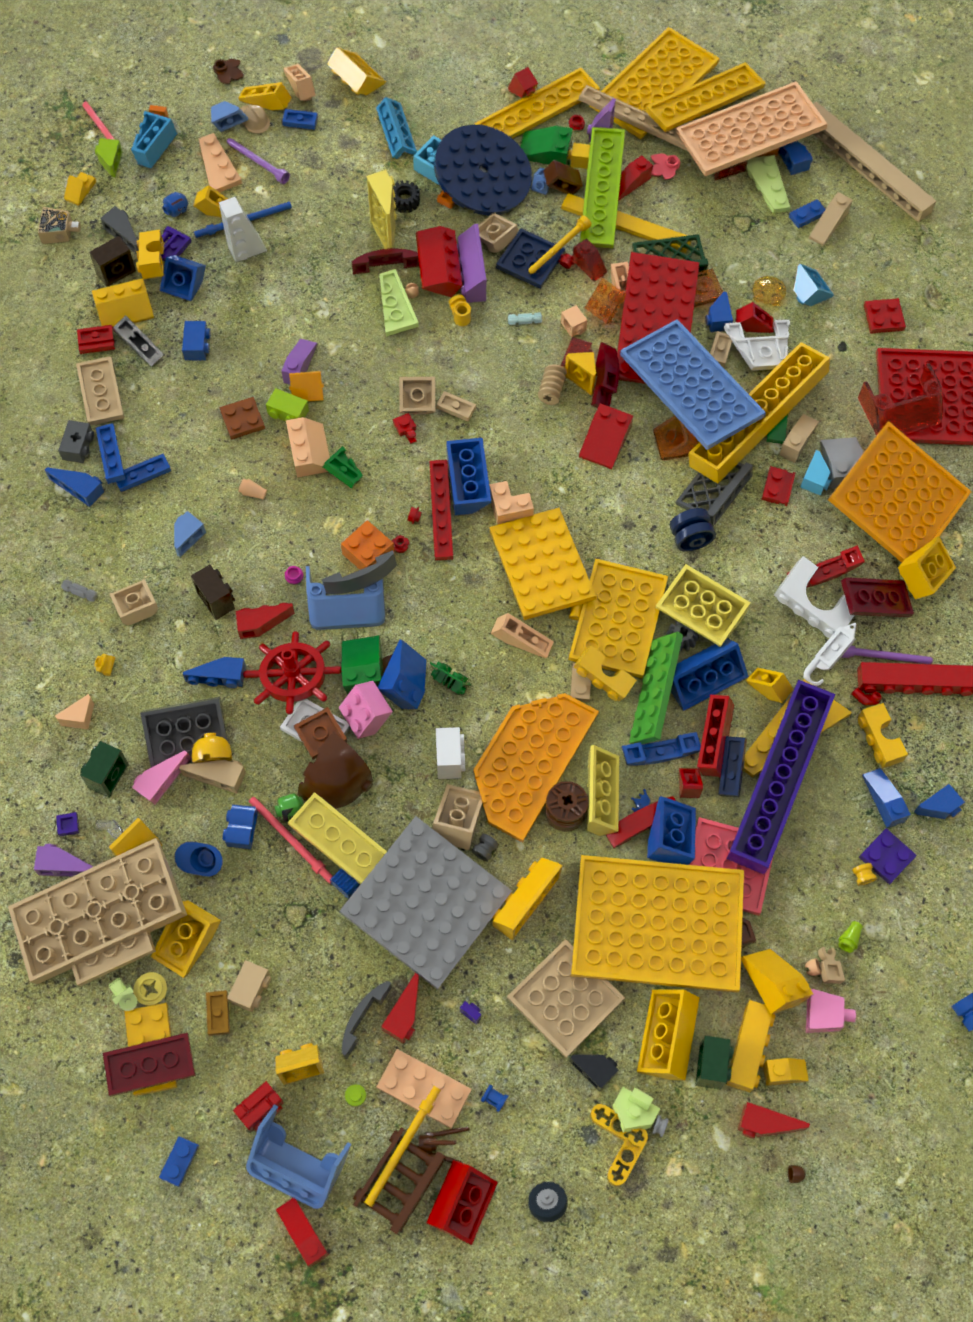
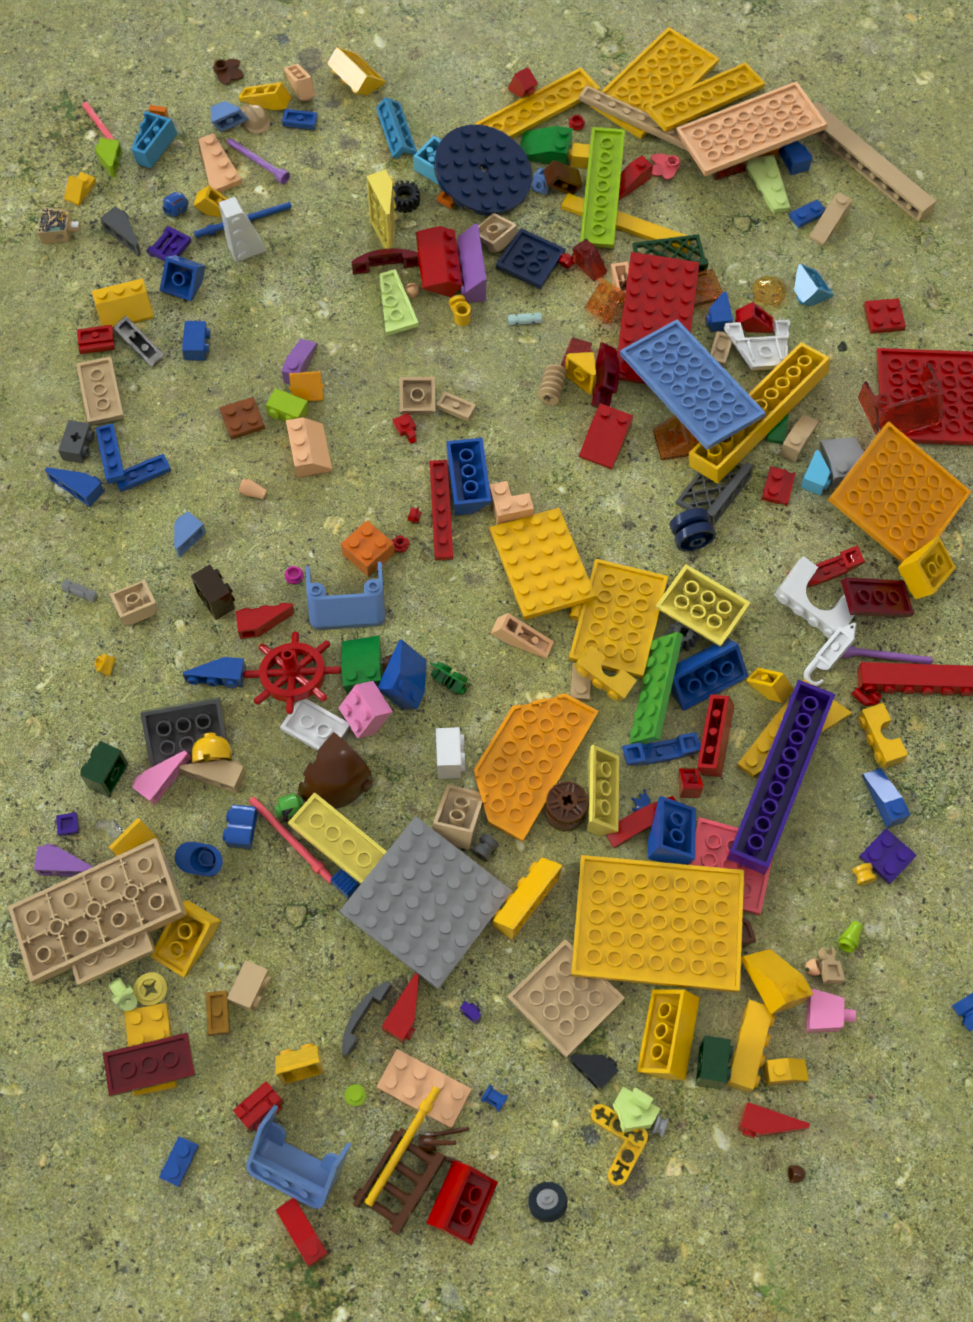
(78, 714): light nougat slope -> none
(112, 261): dark brown brick -> none
(149, 254): yellow arch -> none
(316, 730): dark orange plate -> none
(343, 468): green wing -> none
(361, 579): dark grey slope -> none
(574, 321): light nougat brick -> none
(582, 224): yellow piece -> none
(604, 118): medium lavender slope -> none
(732, 766): dark blue plate -> none
(941, 804): blue slope -> none

